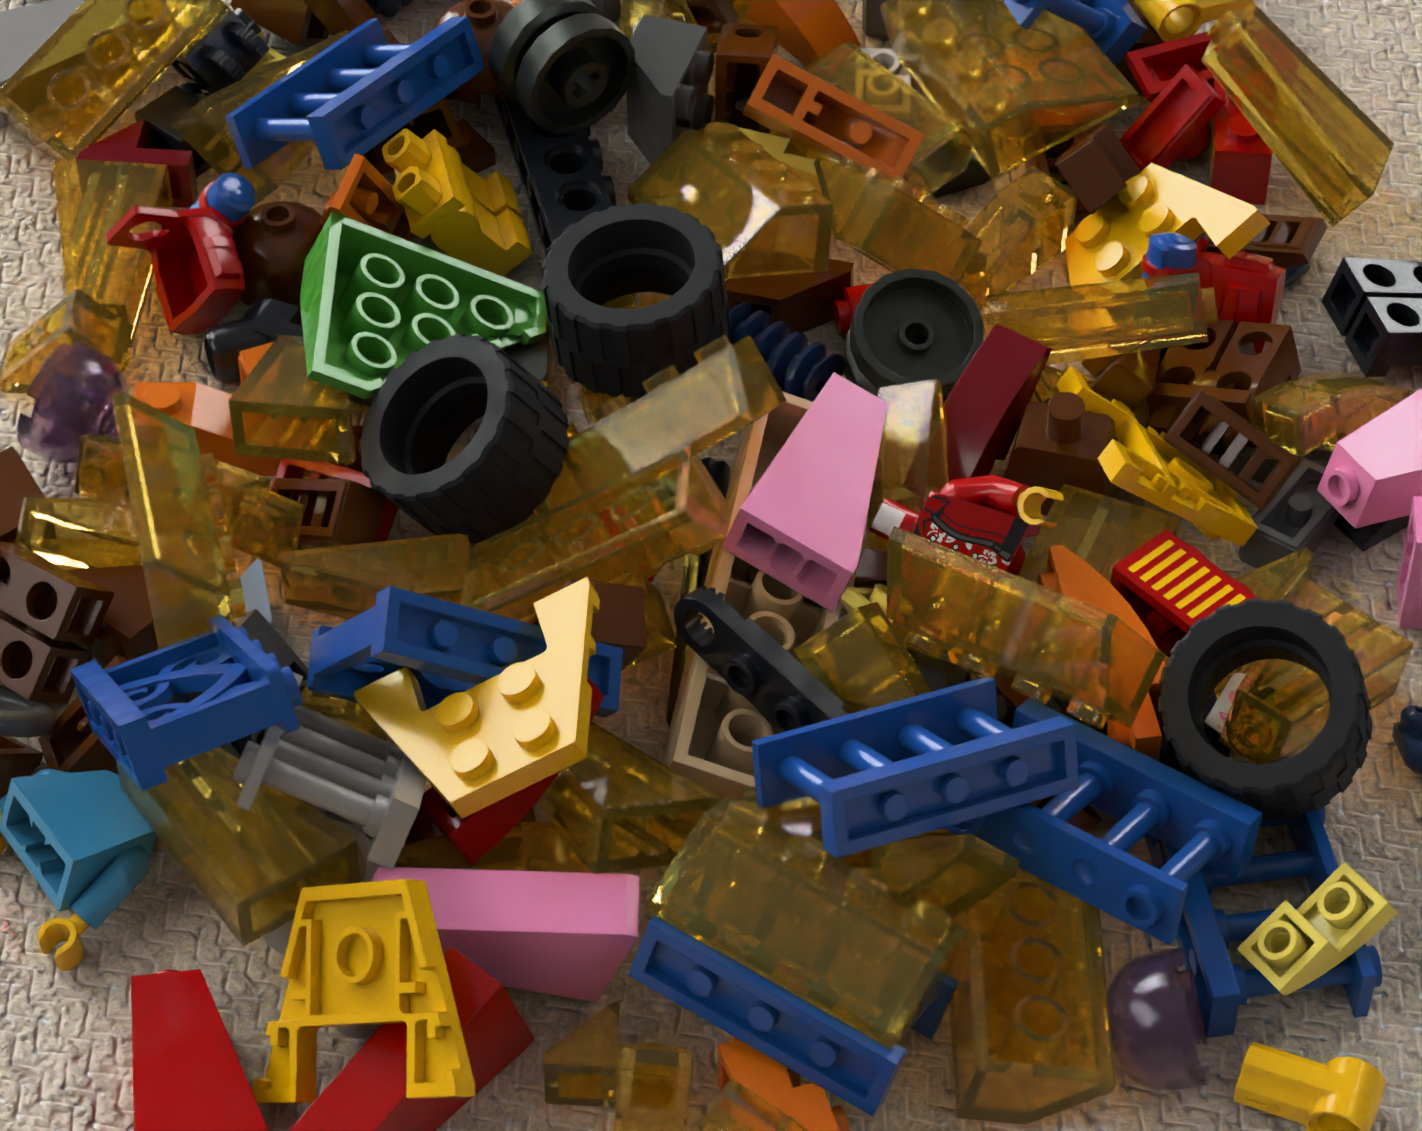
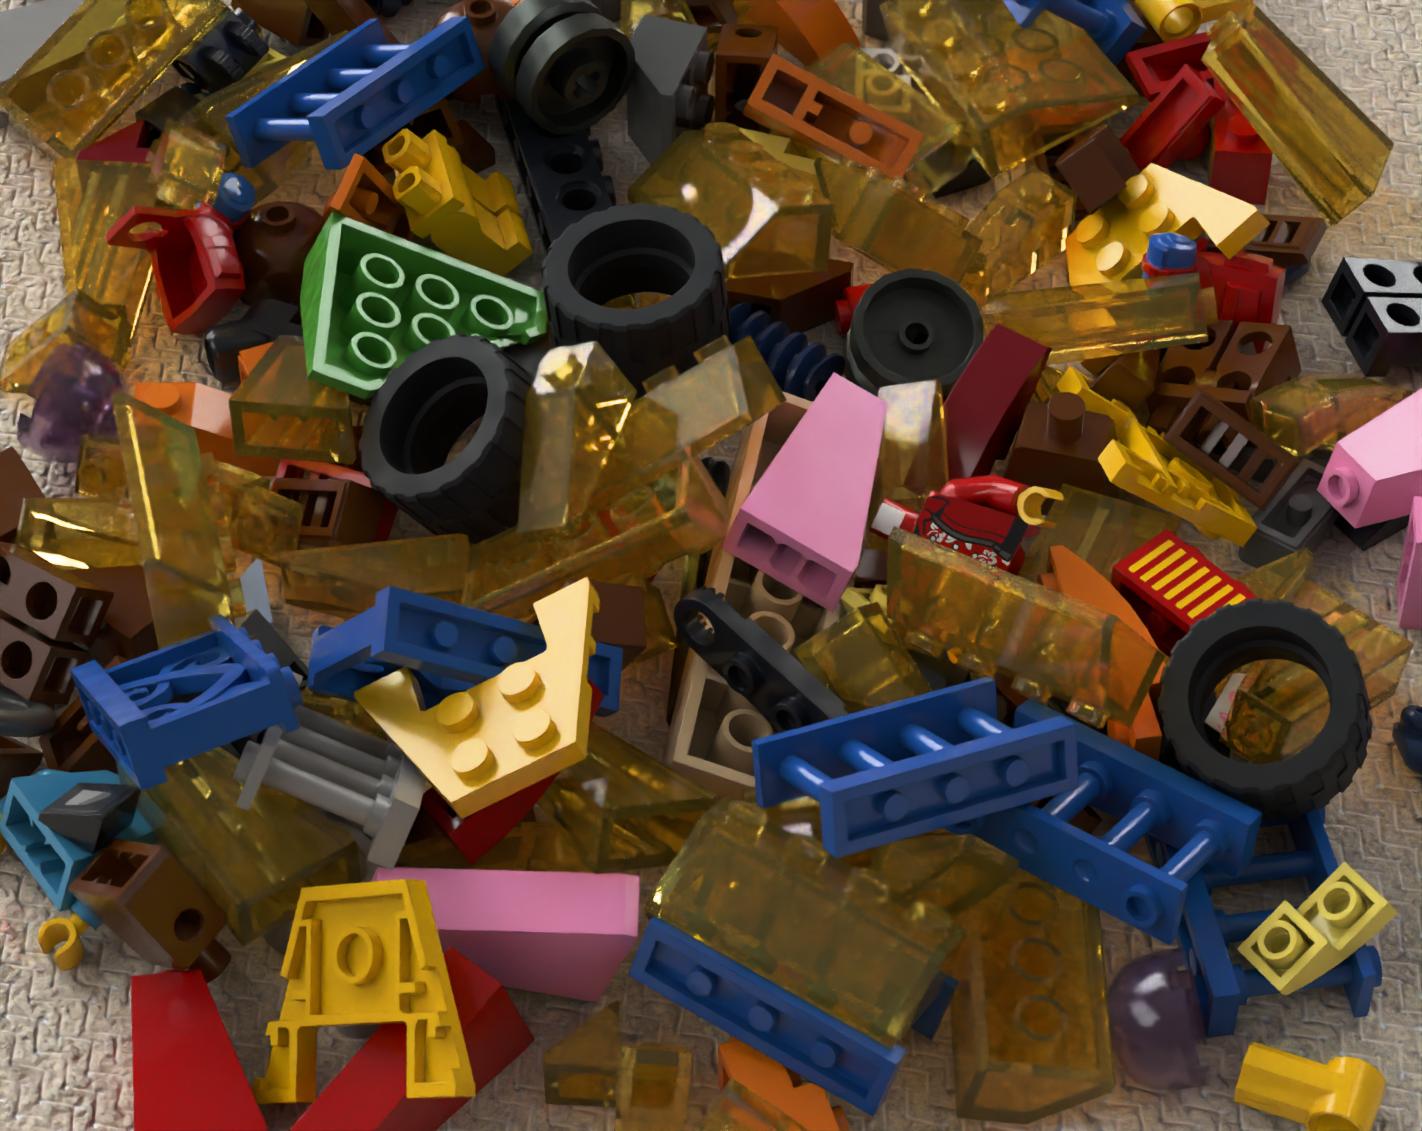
(92, 813): none -> black slope
(154, 907): none -> reddish brown torso
(186, 166): none -> clear yellow slope
(568, 435): none -> clear yellow slope

